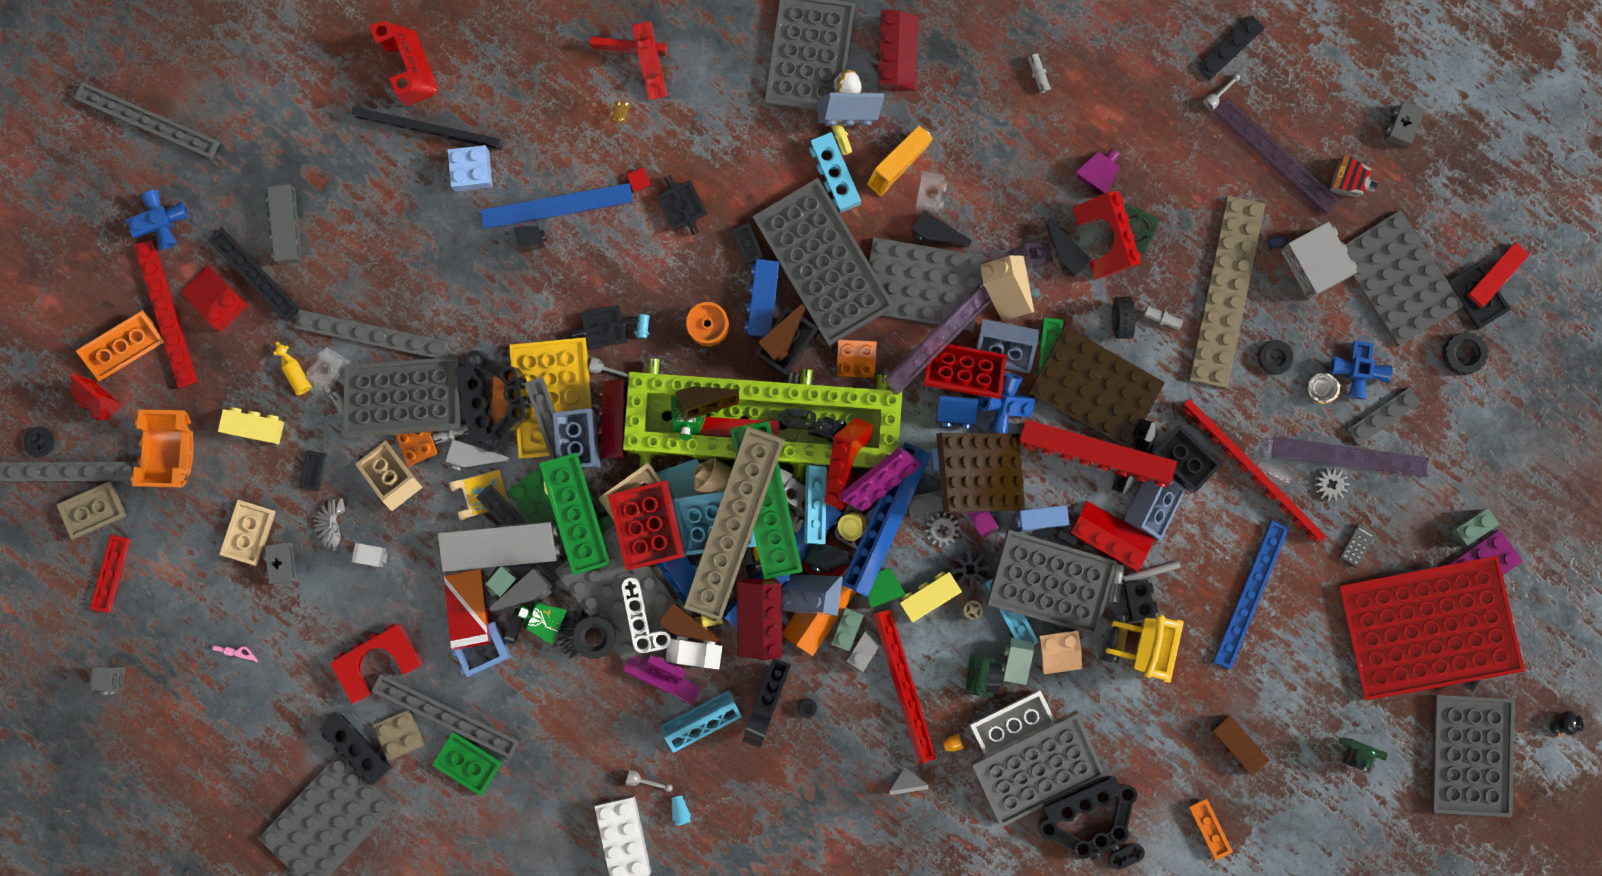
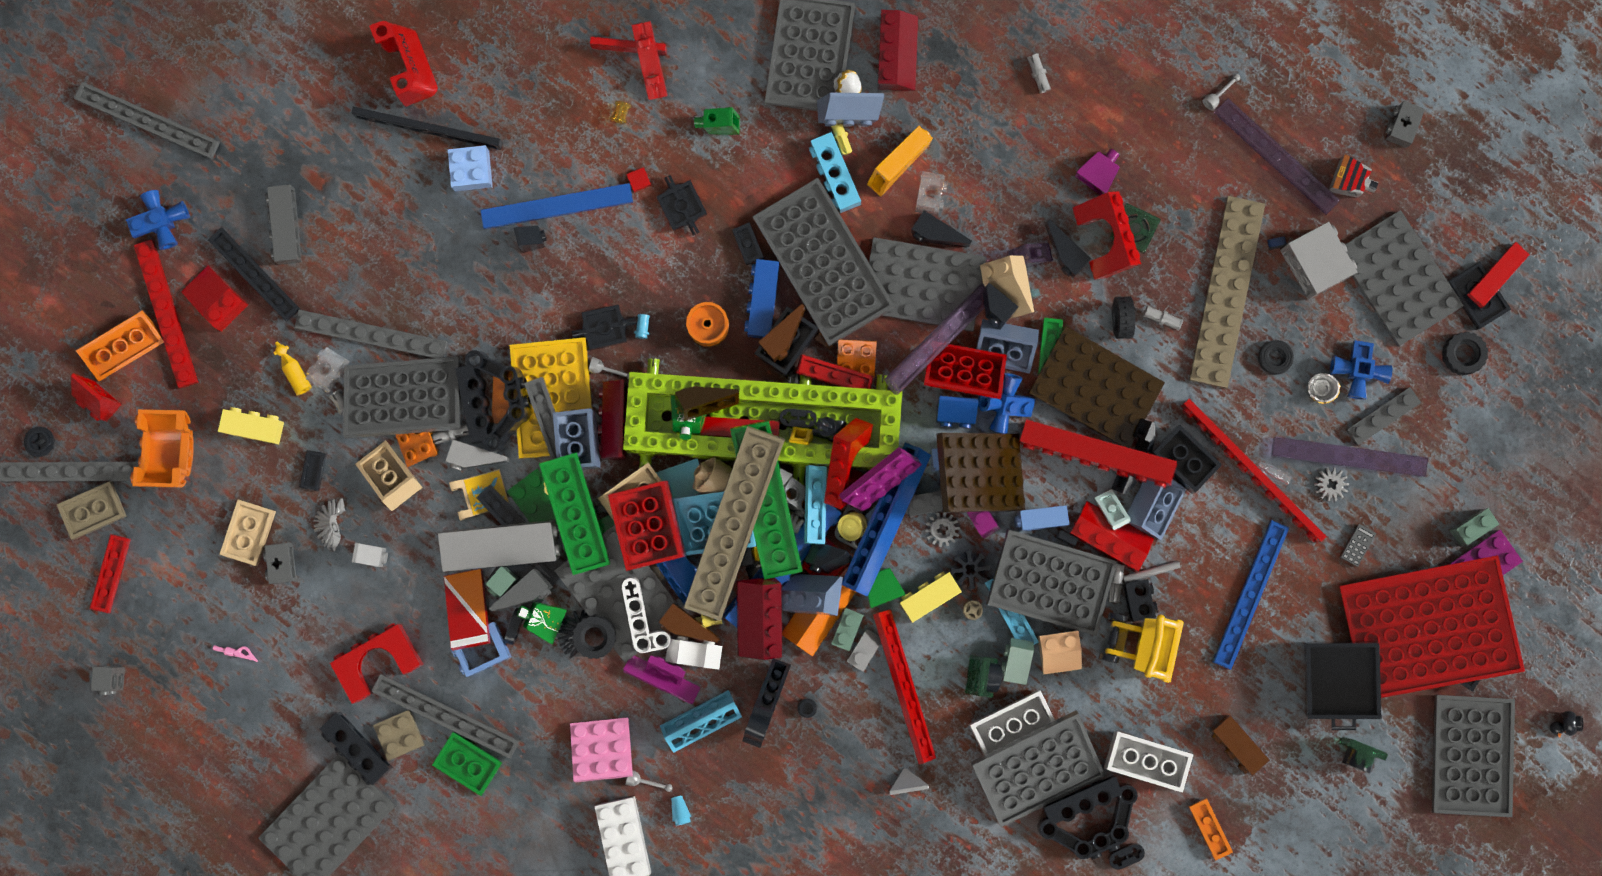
(601, 750): none -> bright pink plate
(719, 121): none -> green torso
(801, 436): none -> yellow slope
(832, 373): none -> red tile
(953, 743): light orange hose -> none
(997, 306): none -> black slope
(1112, 509): none -> light aqua plate
(1148, 761): none -> white brick
(1230, 48): black plate -> none
(1342, 681): none -> black container

